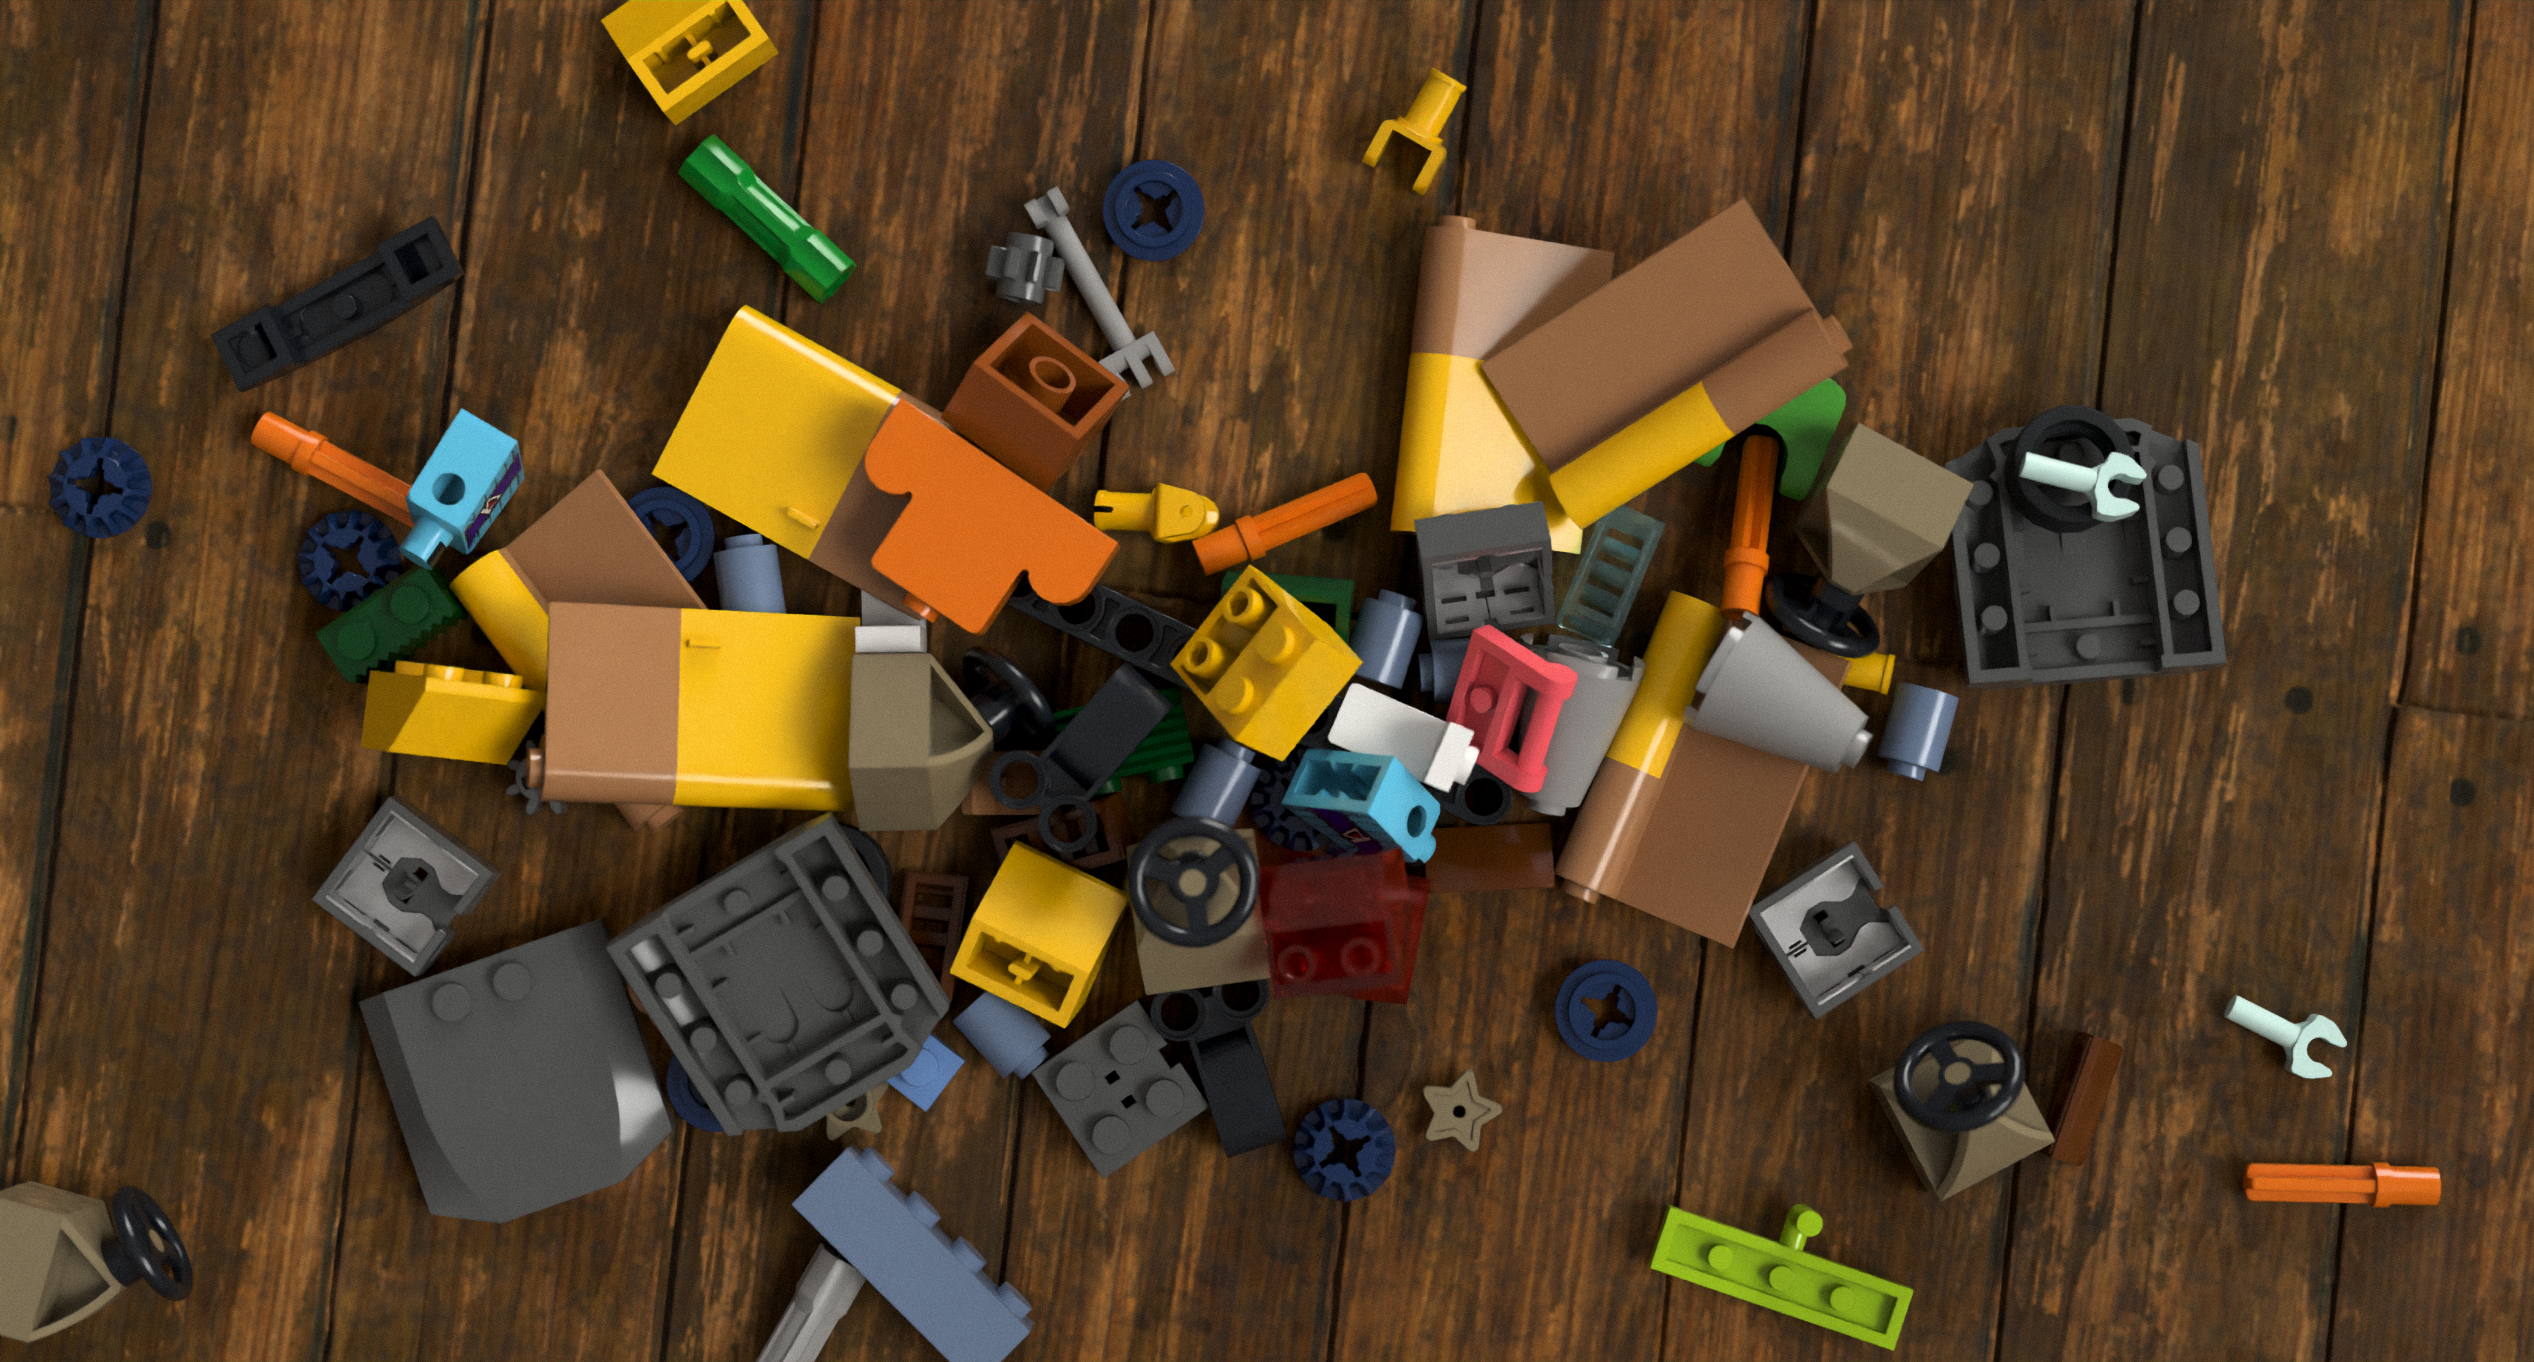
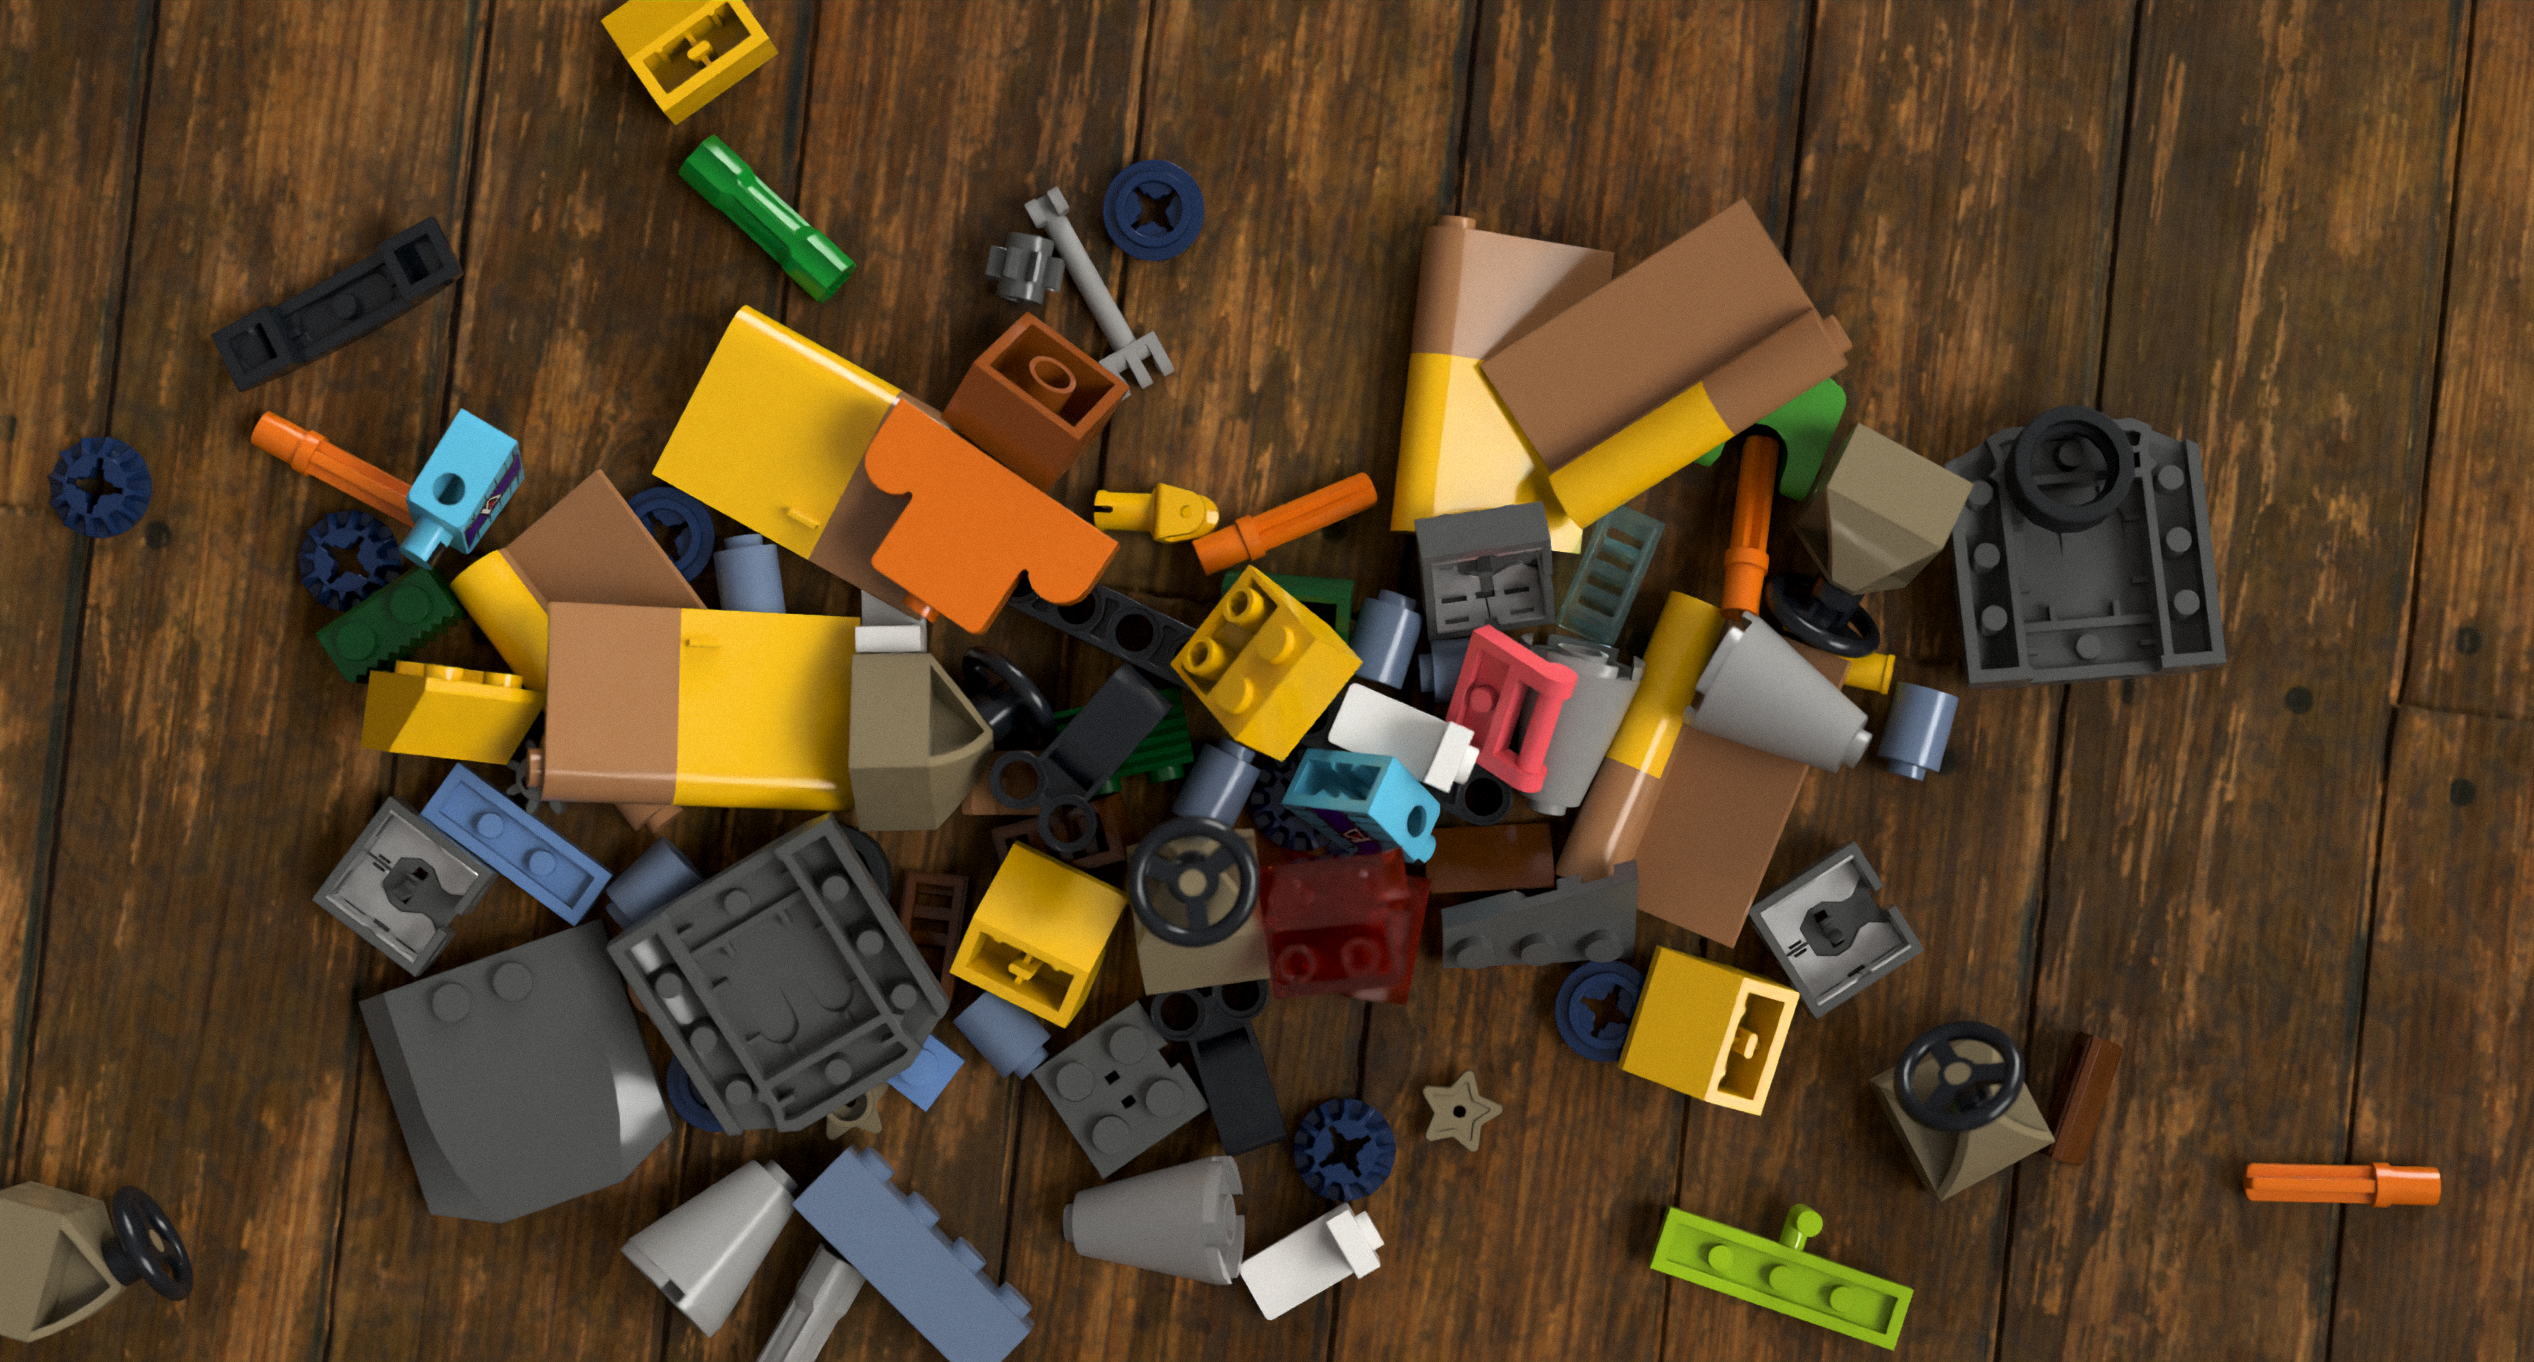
(518, 844): none -> medium blue plate
(651, 882): none -> sand blue brick
(715, 1242): none -> light grey cone
(1165, 1221): none -> light grey cone
(1312, 1260): none -> white bracket
(1422, 125): yellow piece -> none
(1563, 925): none -> dark grey wing
(1709, 1030): none -> yellow slope
(2090, 481): light aqua bar -> none
(2291, 1036): light aqua bar -> none

